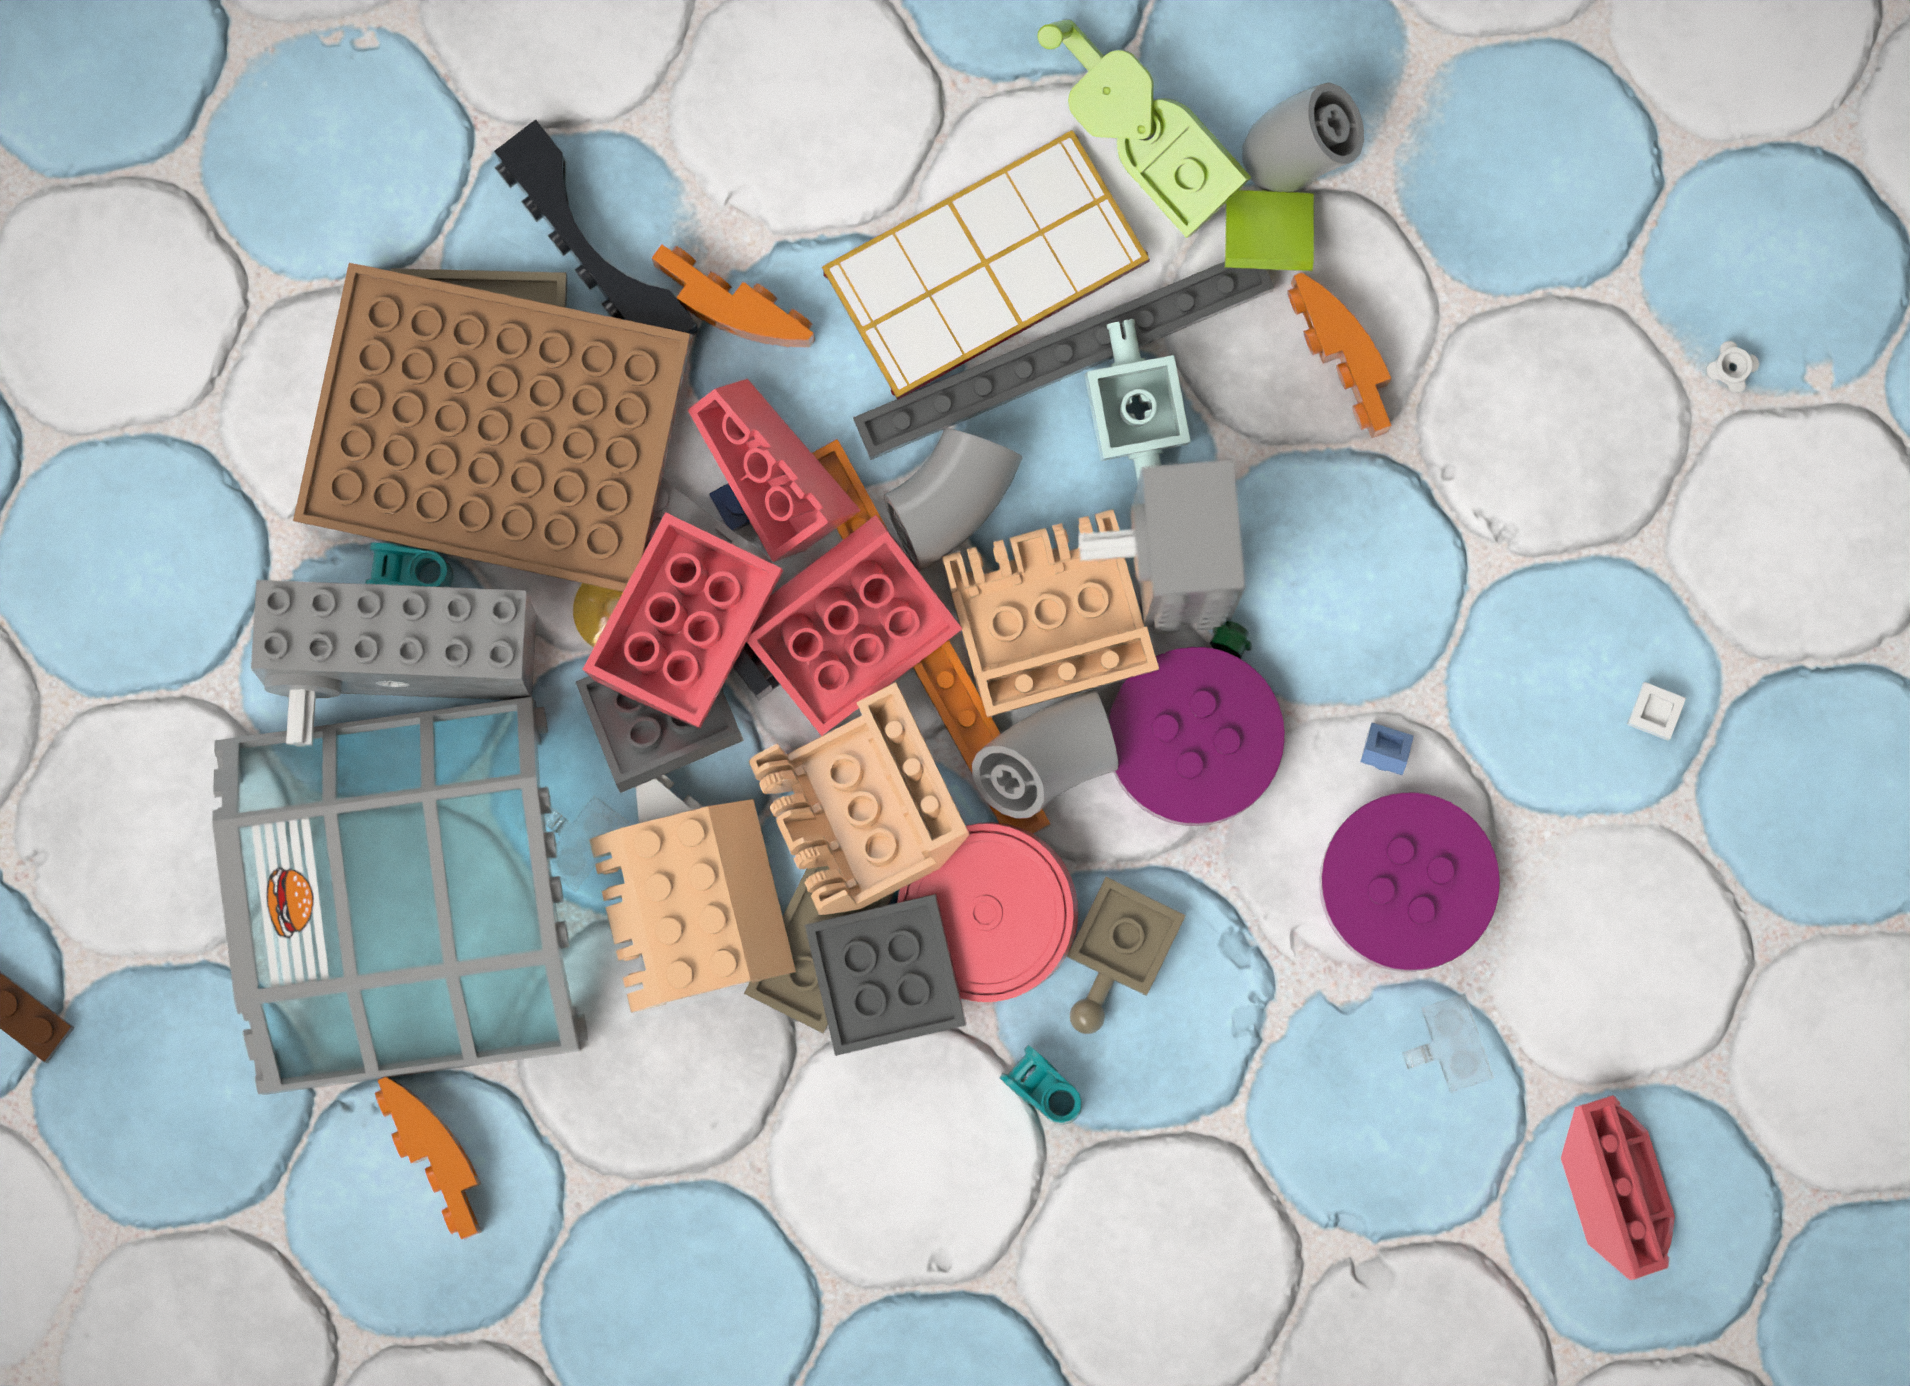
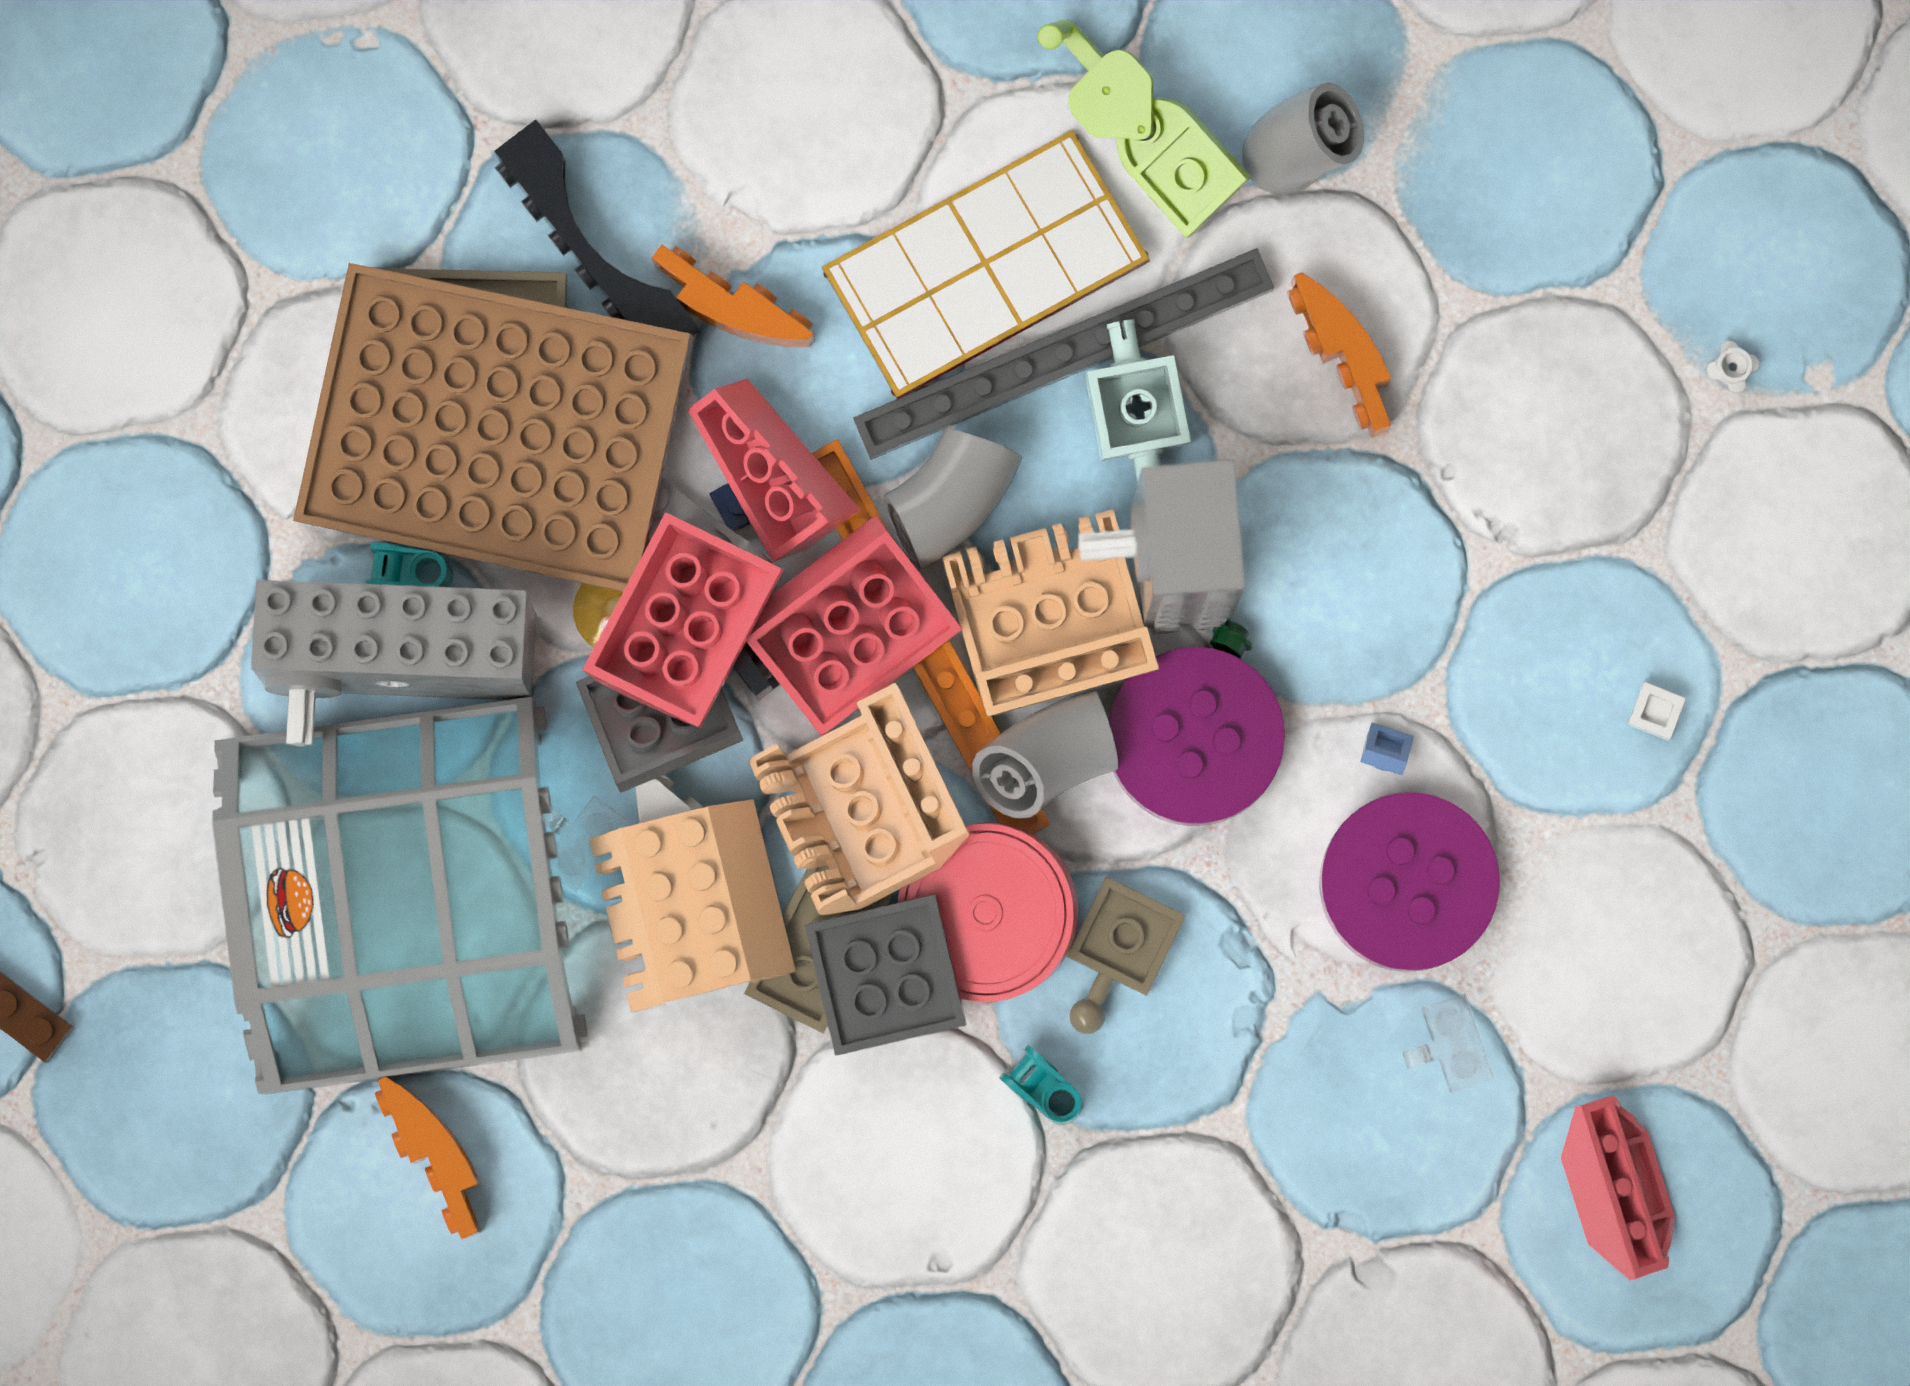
(1270, 230): lime tile -> none

